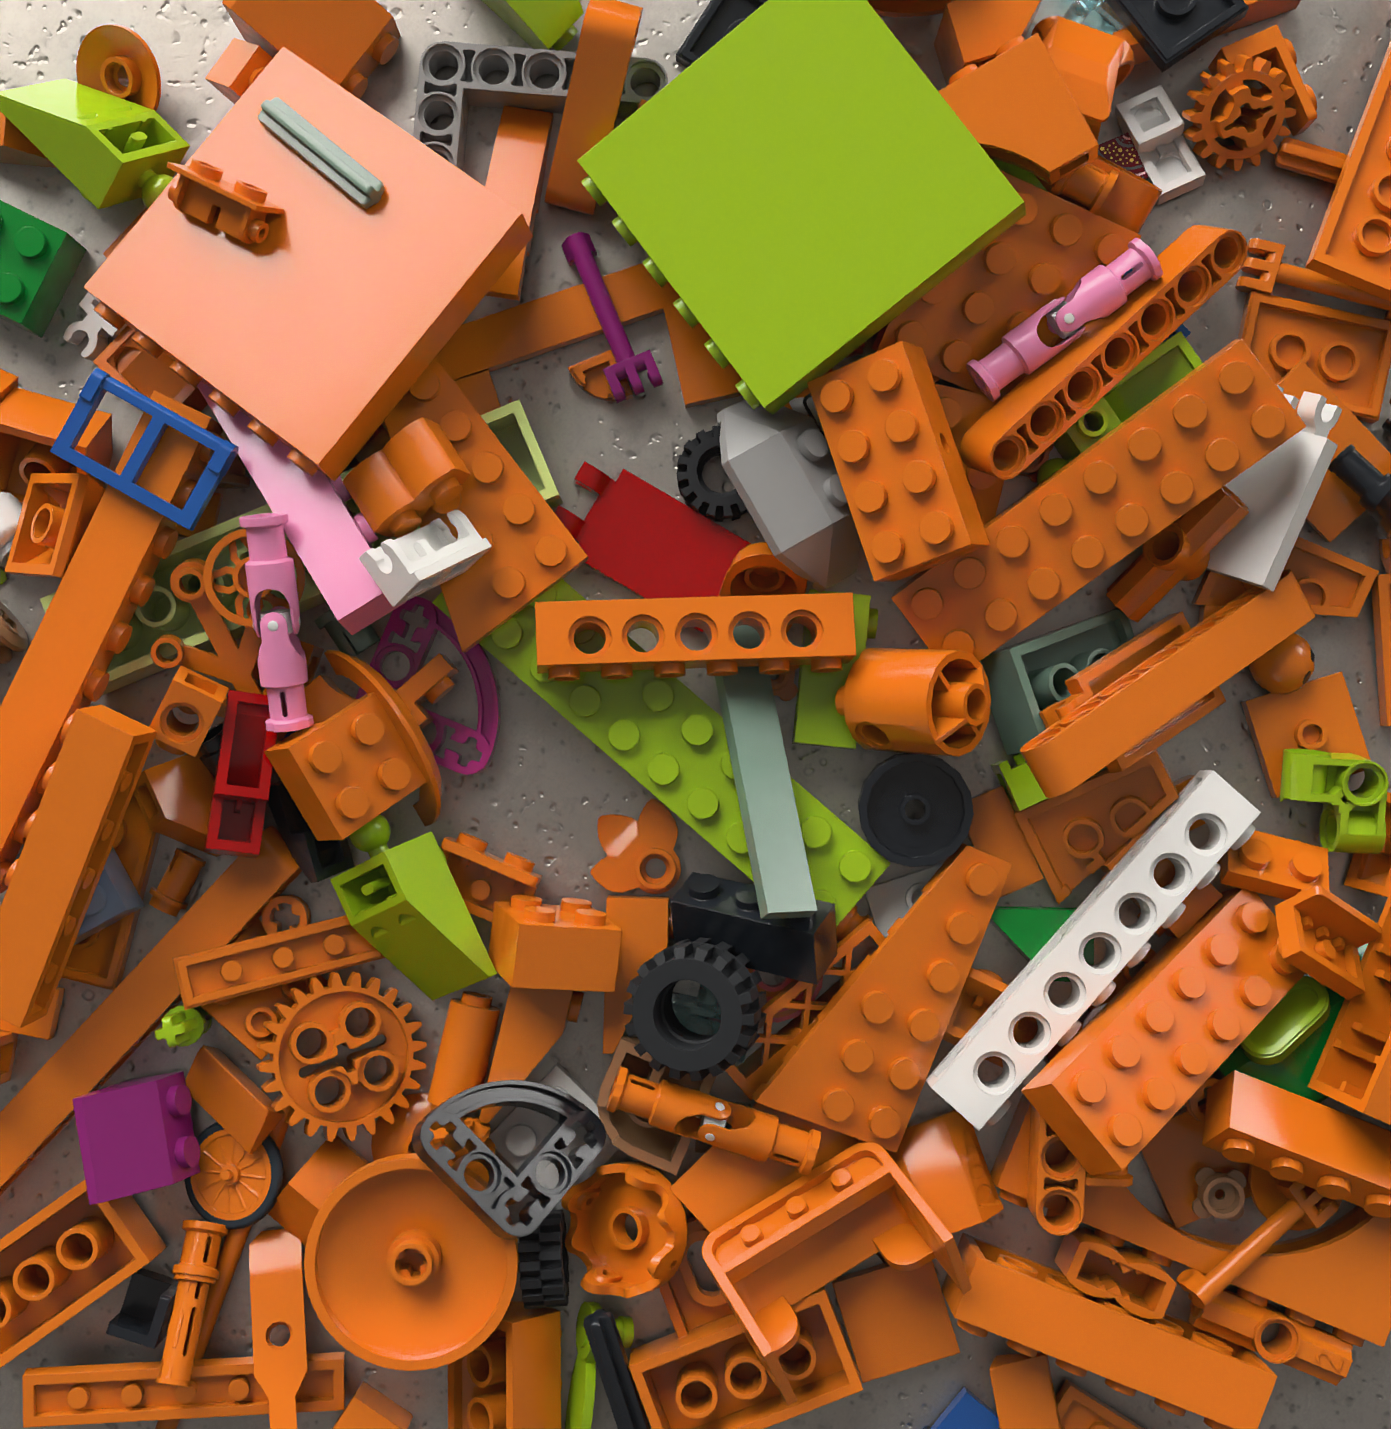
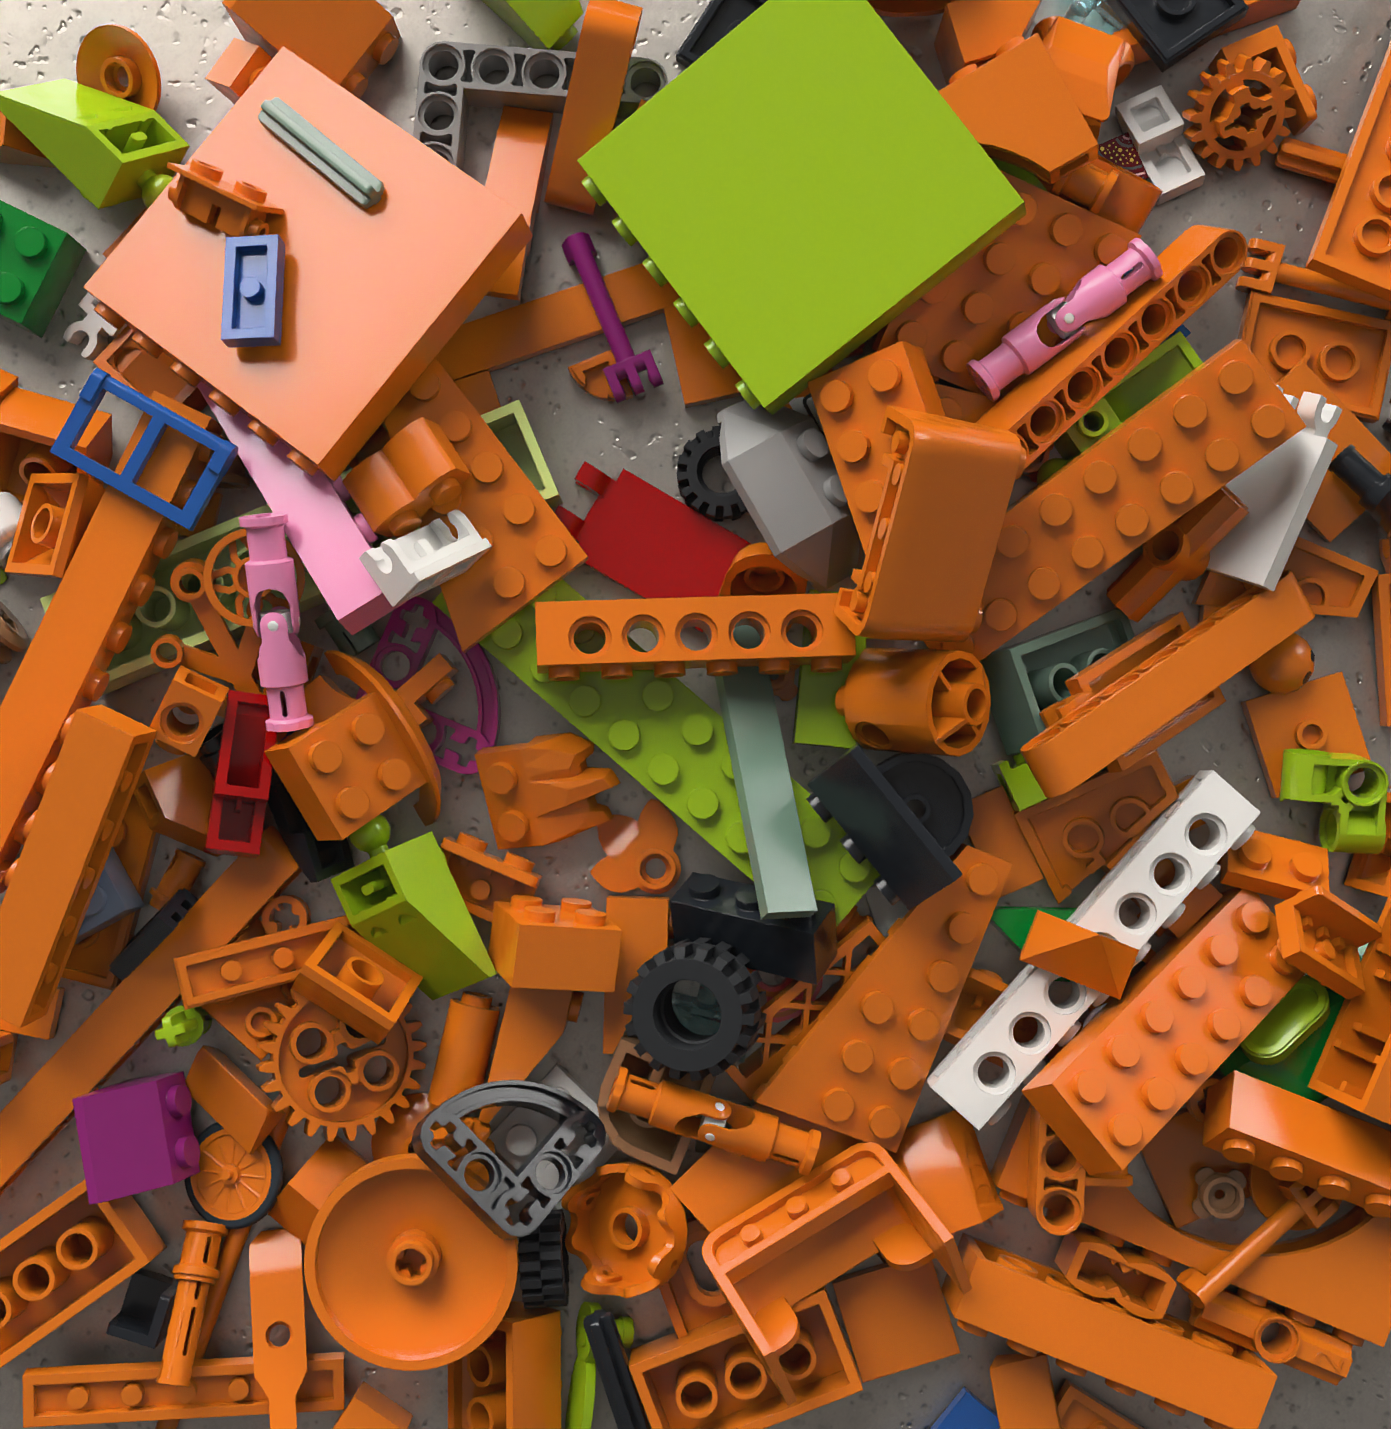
(152, 934): none -> black tile
(253, 291): none -> plate
(357, 982): none -> orange slope
(542, 789): none -> orange plate
(881, 829): none -> black slope
(933, 529): none -> orange windscreen
(1078, 954): none -> orange slope

